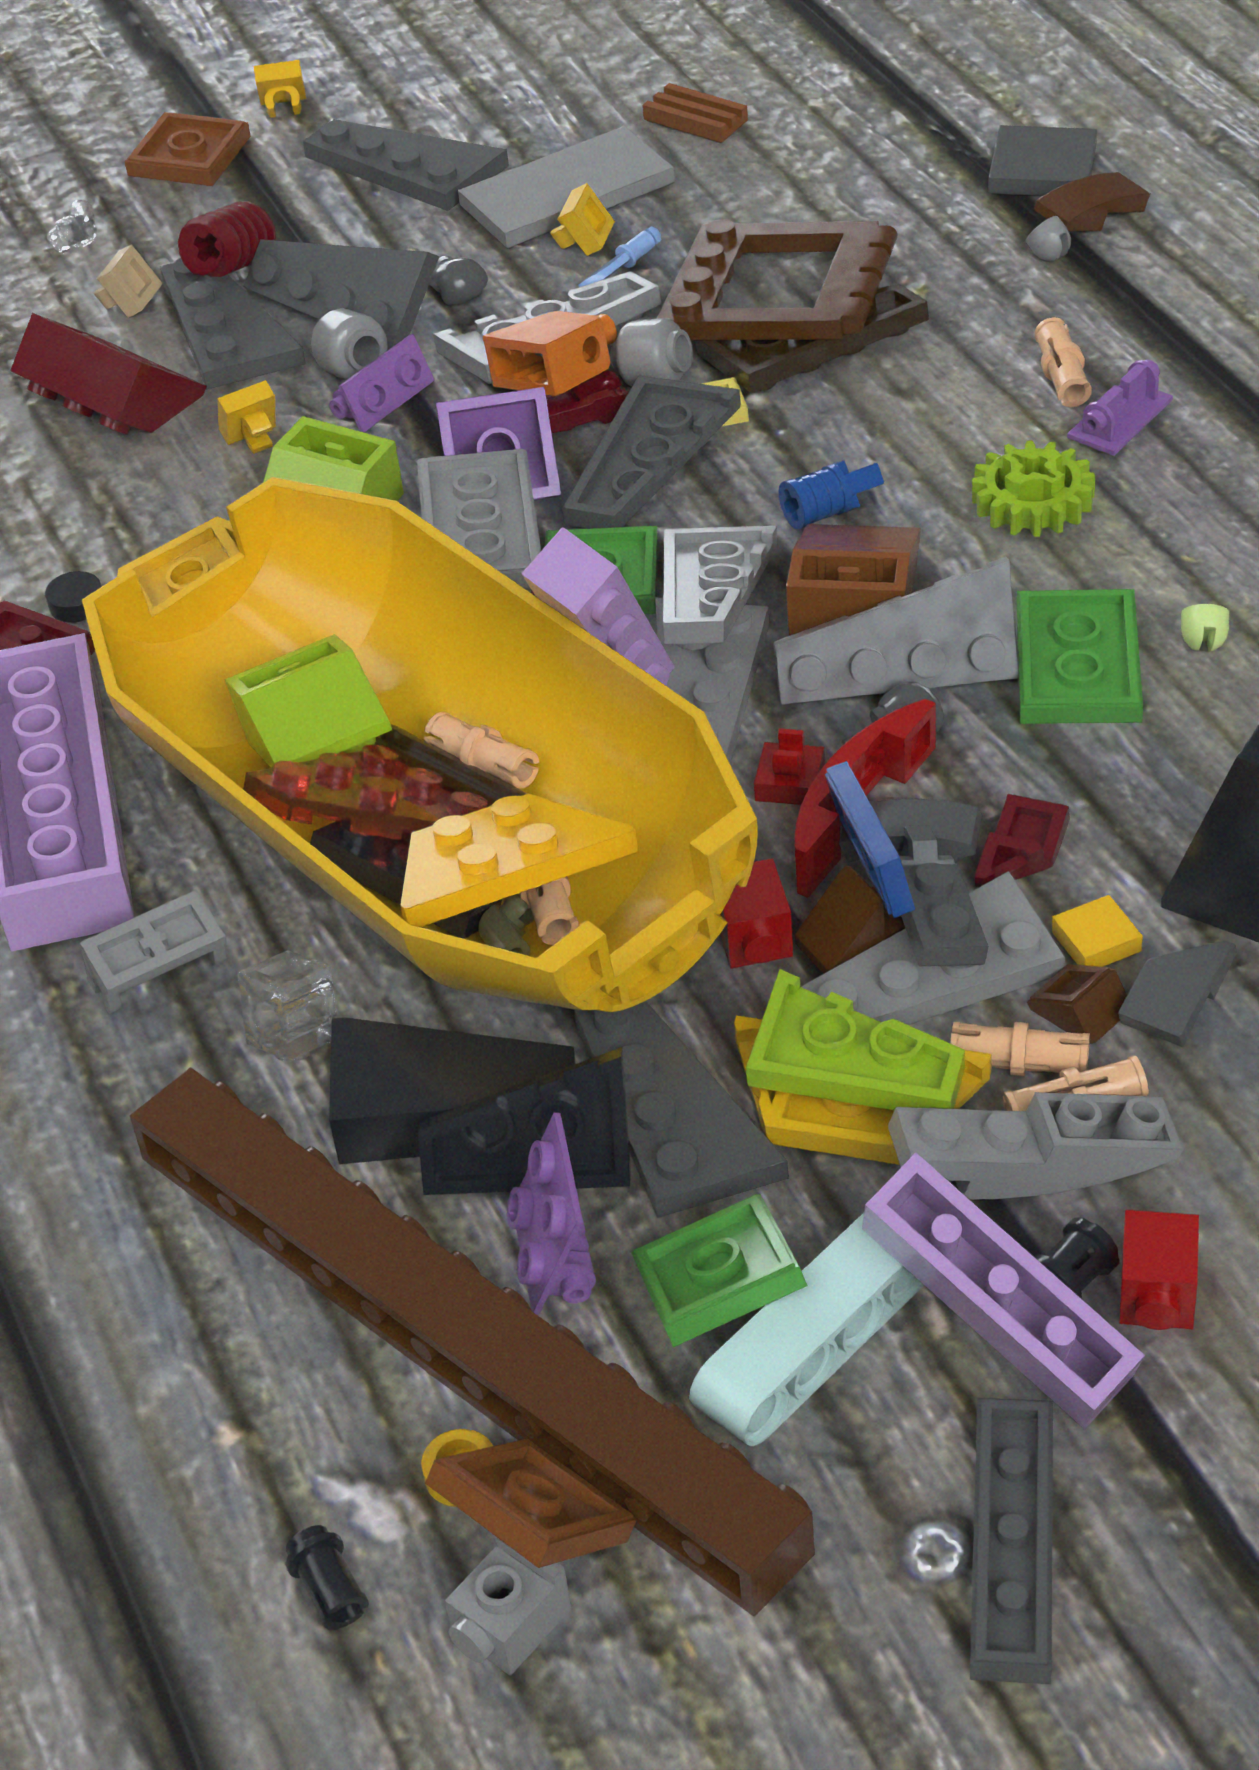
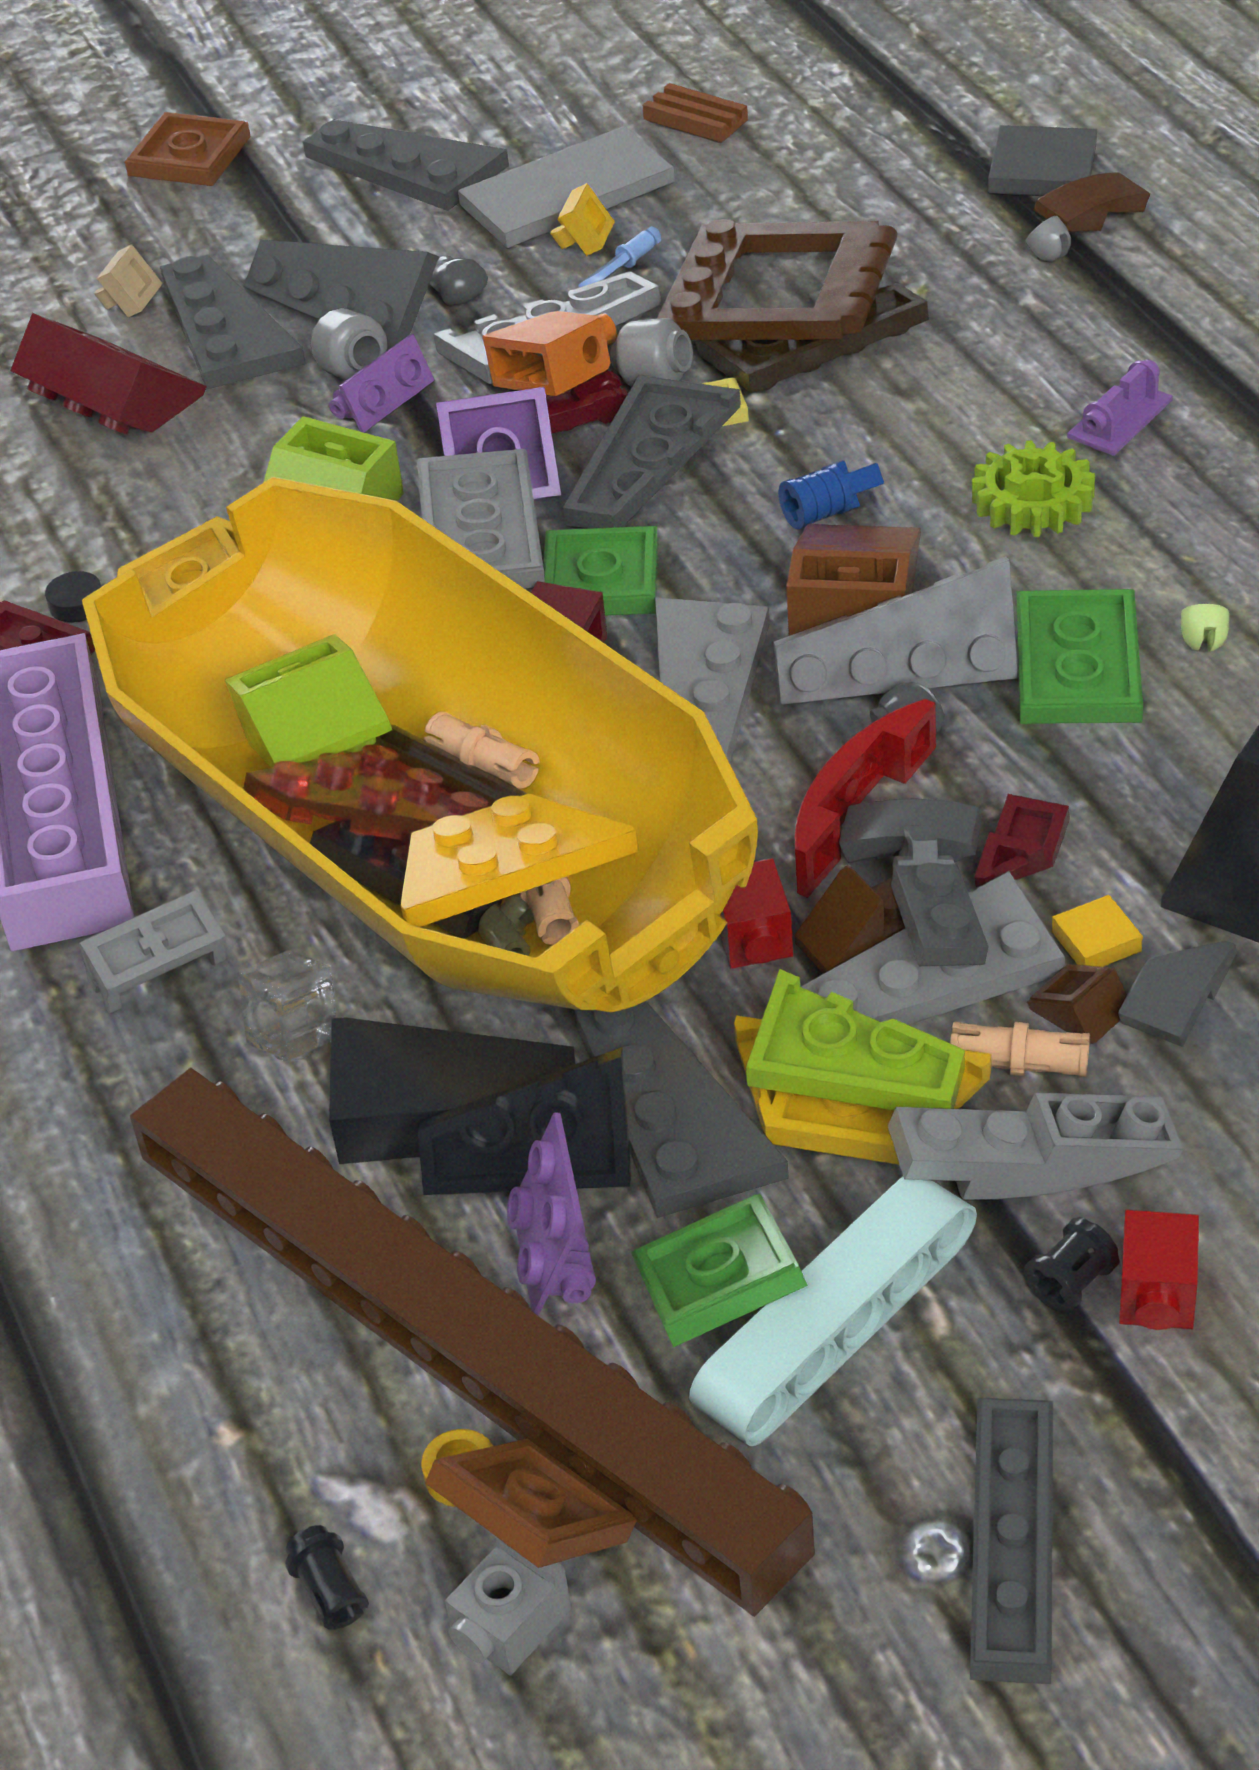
(74, 230): clear arm -> none
(224, 238): dark red piece -> none
(248, 416): yellow tile -> none
(280, 84): yellow tile -> none
(598, 599): lavender brick -> none
(710, 580): light grey wing -> none
(787, 768): red tile -> none
(869, 840): blue tile -> none
(1001, 1290): lavender brick -> none
(1062, 362): light nougat pin -> none
(1117, 1078): light nougat pin -> none

